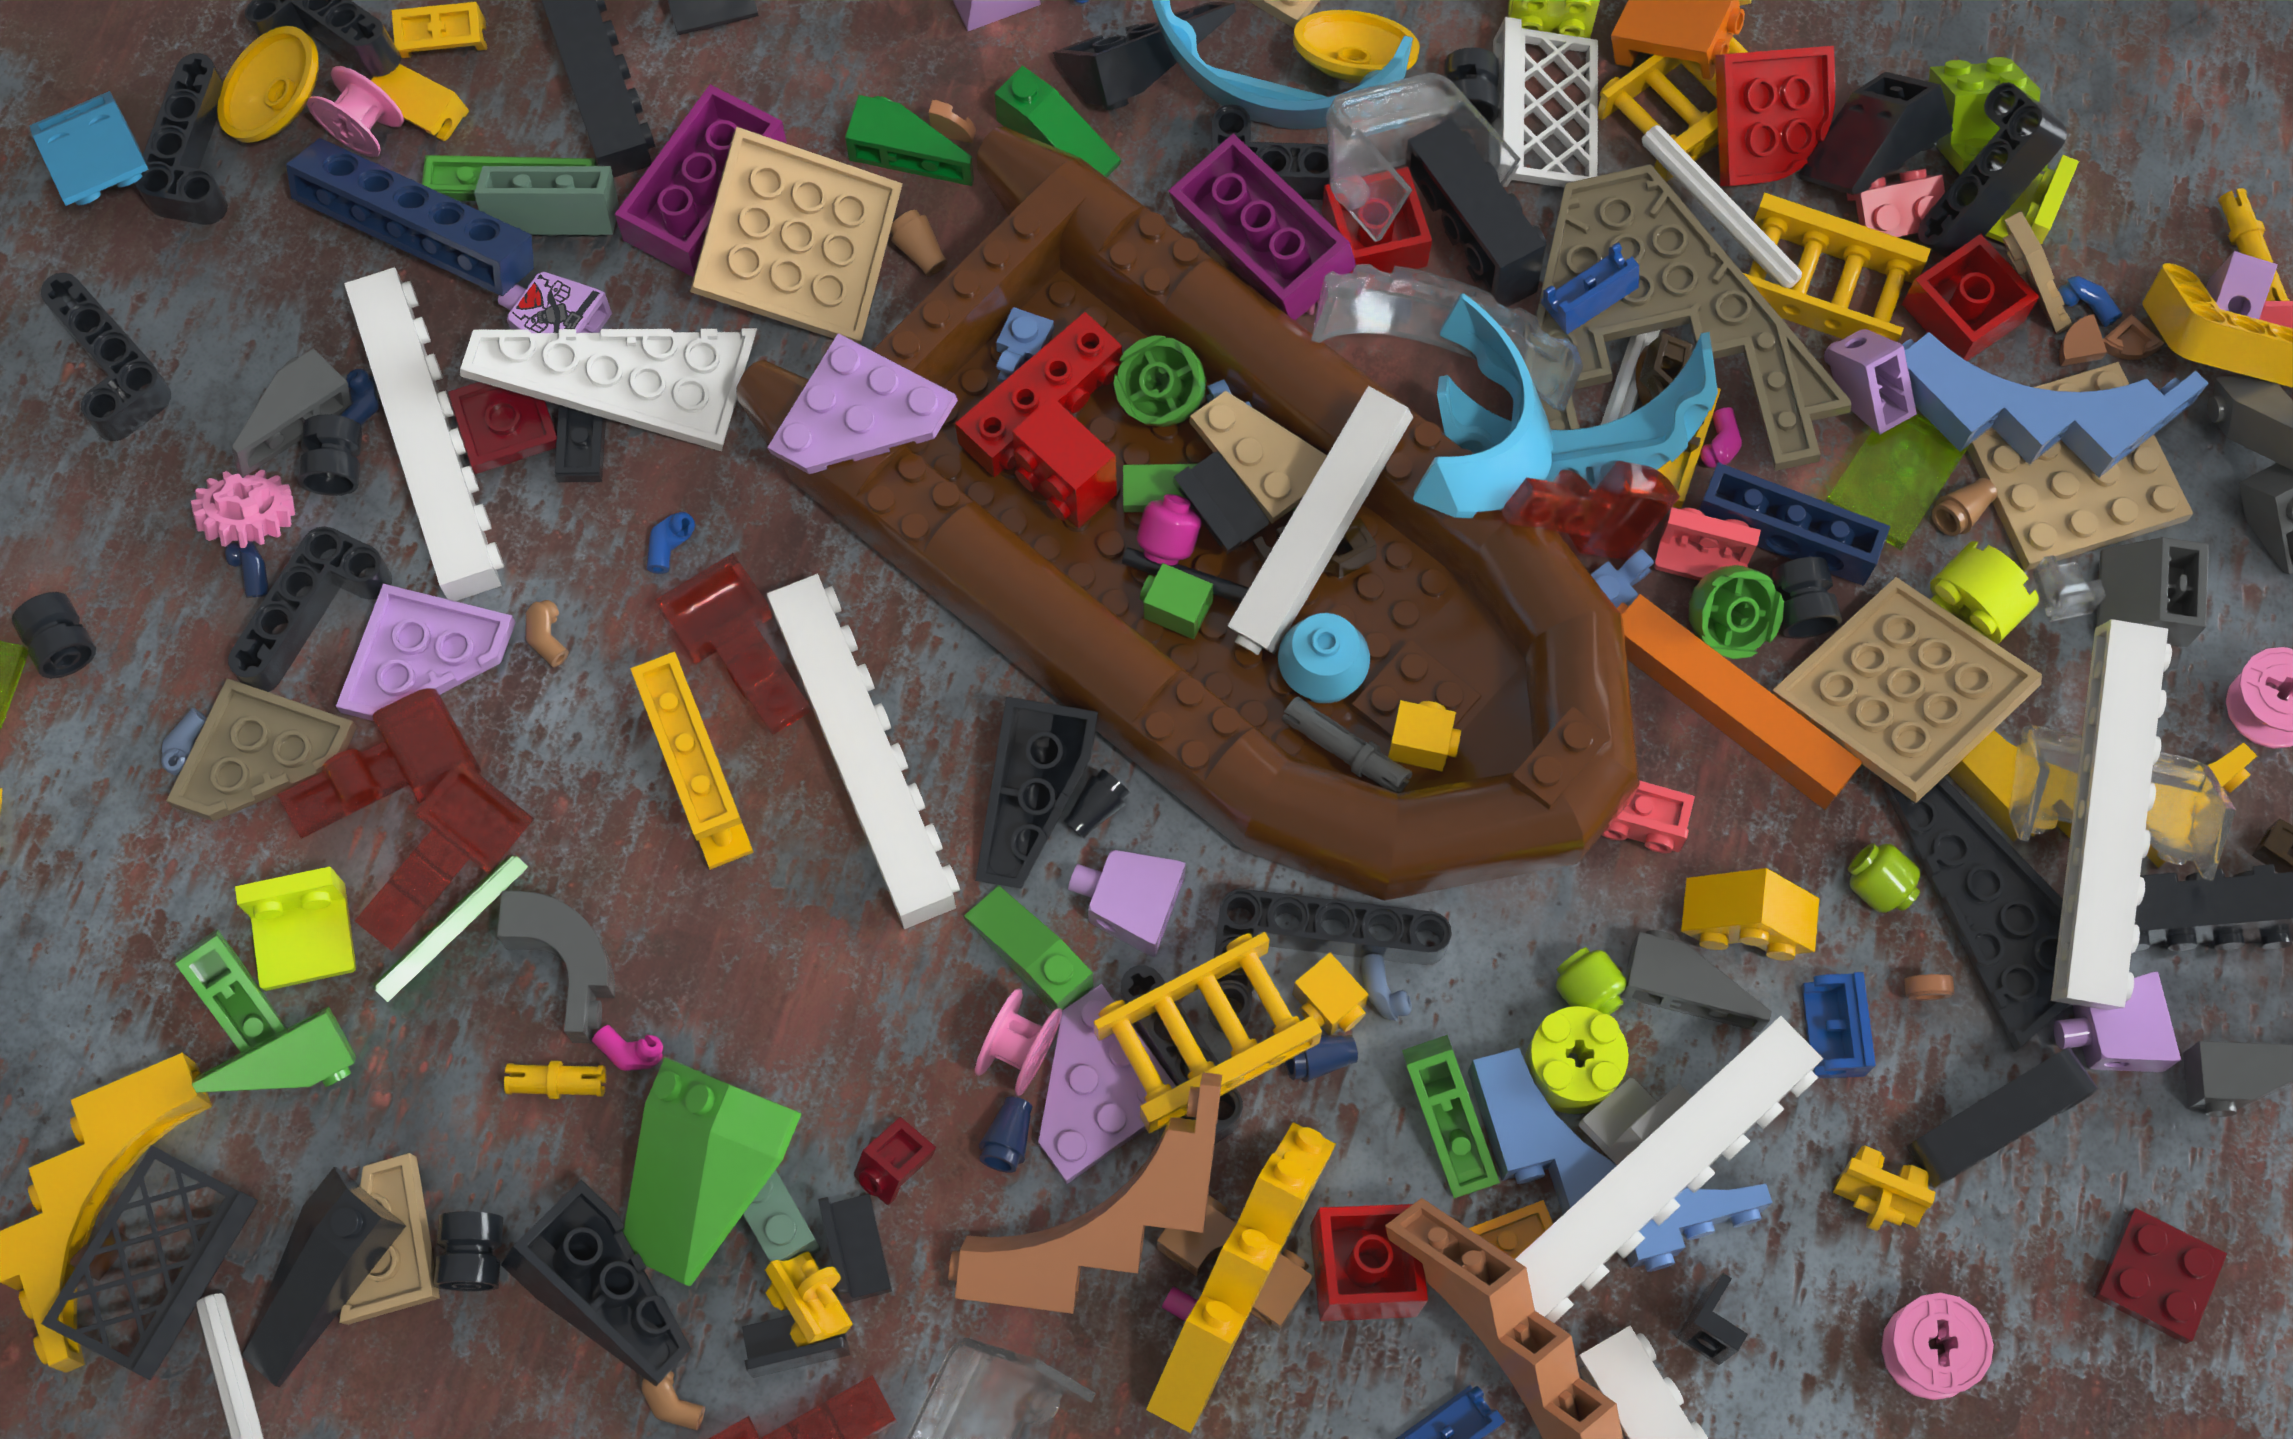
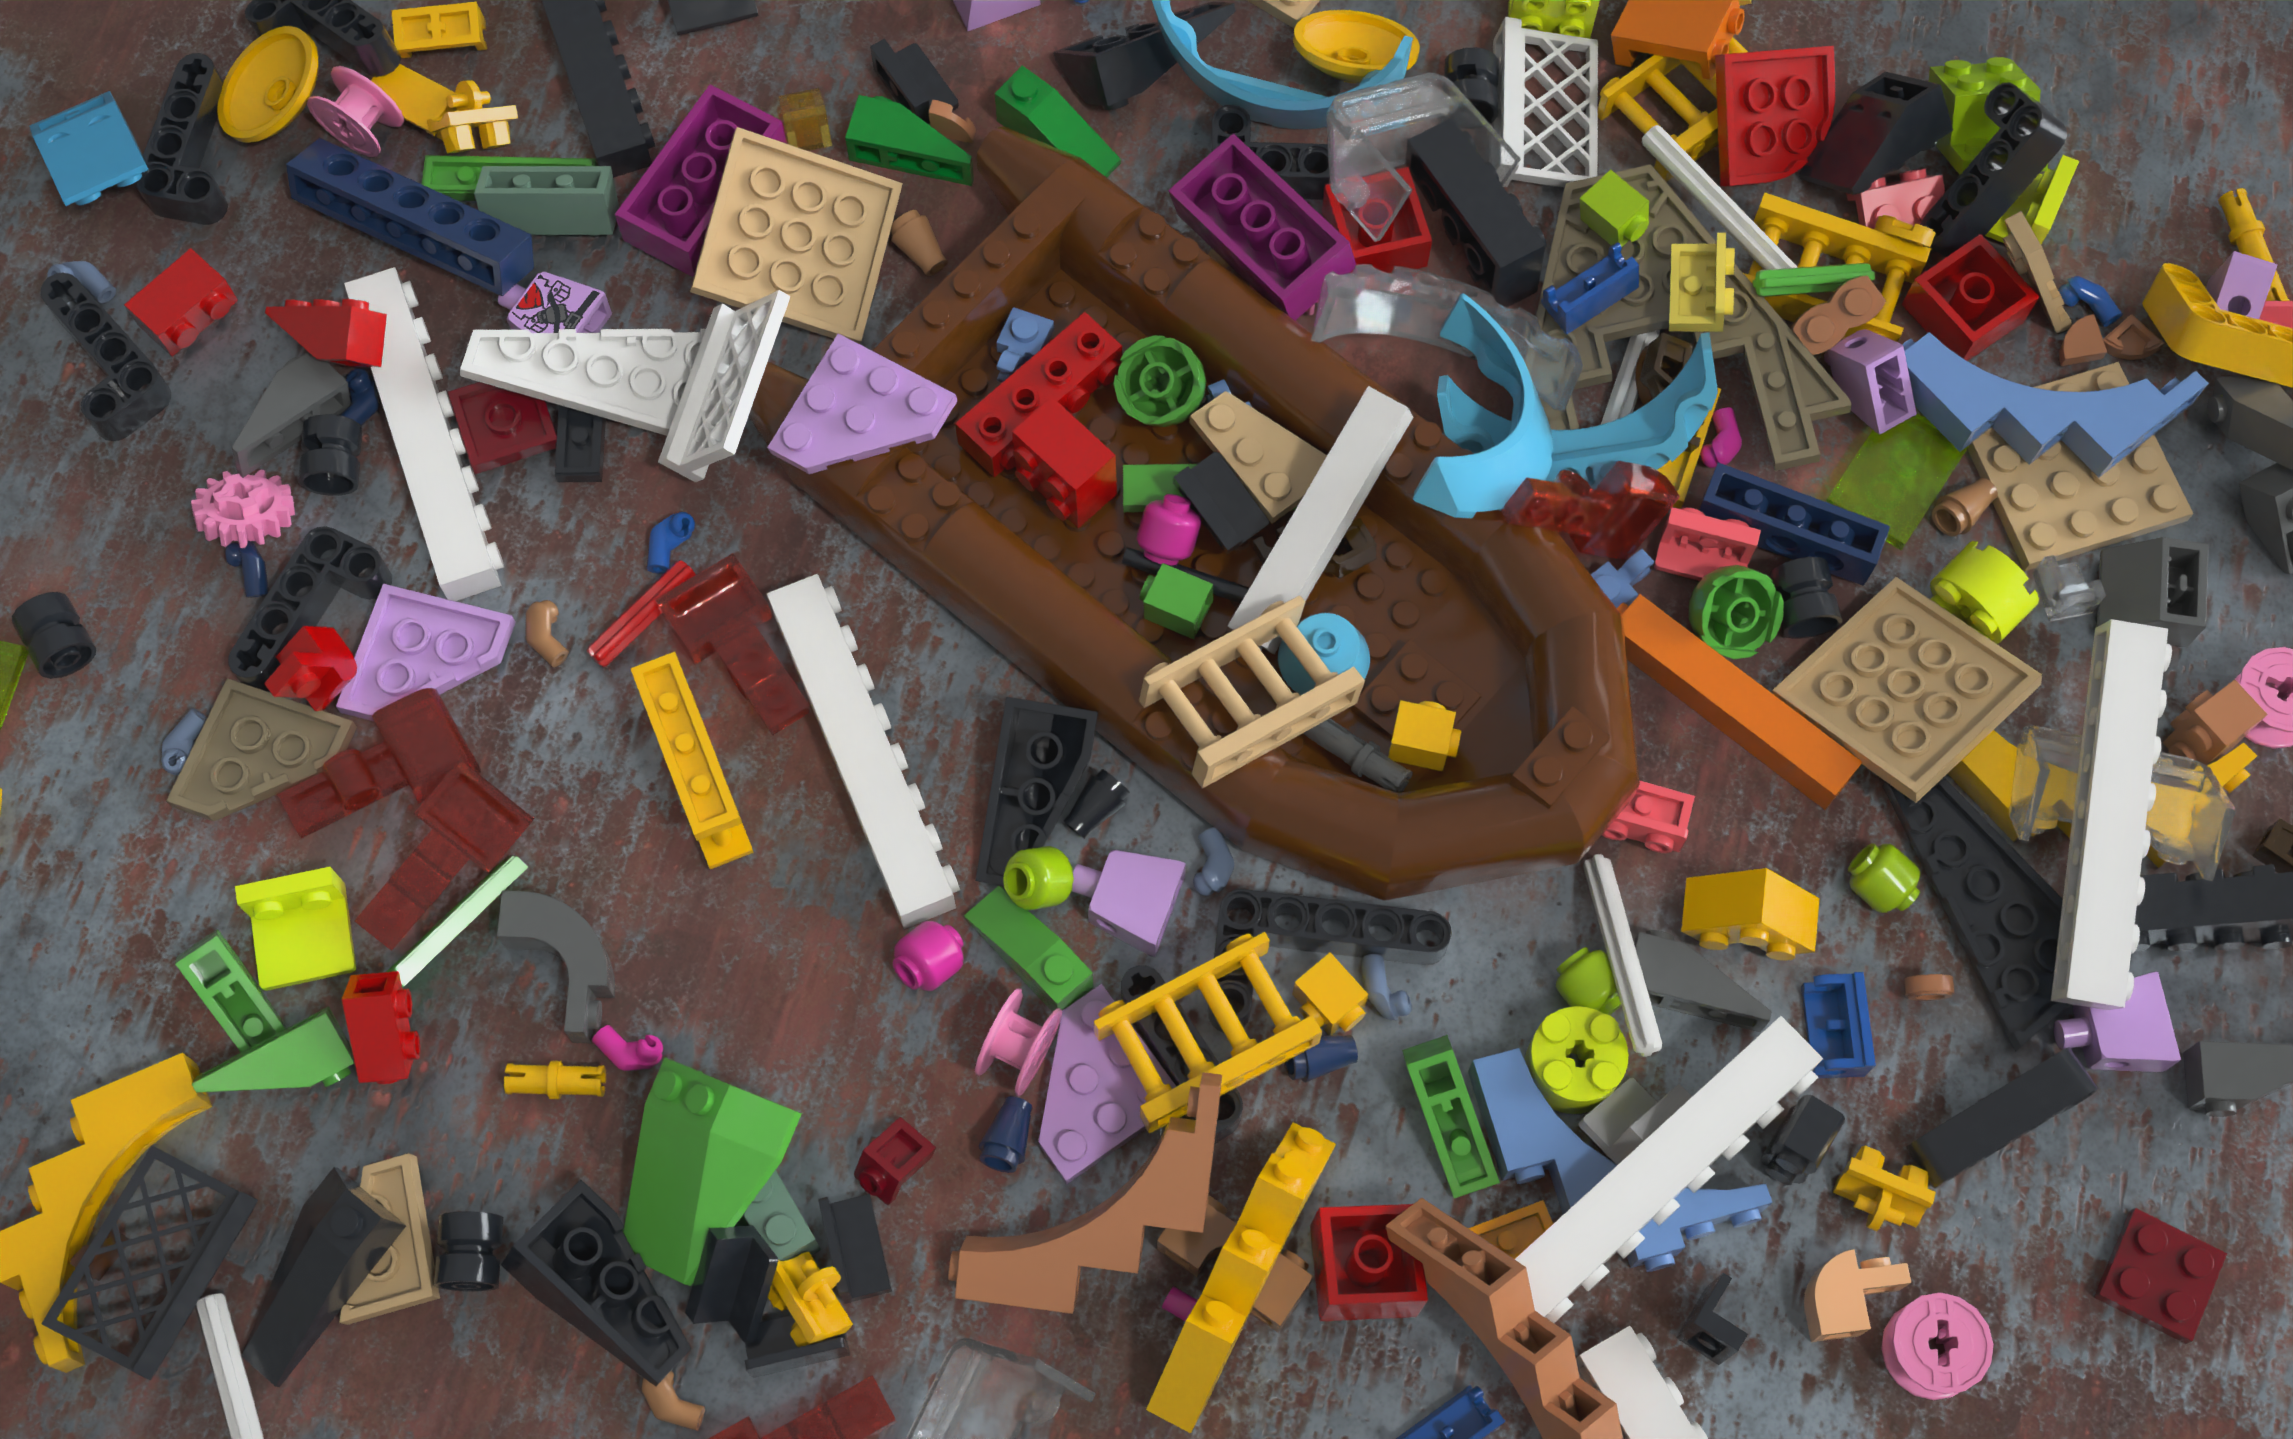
(89, 277): none -> sand blue arm
(181, 302): none -> red brick
(313, 667): none -> red brick
(334, 332): none -> red slope
(380, 1027): none -> red brick
(457, 125): none -> yellow hips
(637, 616): none -> red axle
(722, 385): none -> white fence
(733, 1280): none -> black panel
(805, 119): none -> clear yellow slope
(911, 78): none -> black panel
(928, 956): none -> dark pink head
(1038, 878): none -> lime head
(1218, 865): none -> sand blue arm
(1254, 734): none -> tan fence
(1615, 210): none -> lime brick
(1622, 956): none -> white axle
(1698, 286): none -> light yellow bracket
(1802, 1140): none -> black brick
(1807, 279): none -> bright green axle
(1836, 1294): none -> light nougat brick
(1847, 307): none -> nougat brick
(1916, 234): none -> yellow tile
(2214, 724): none -> nougat brick

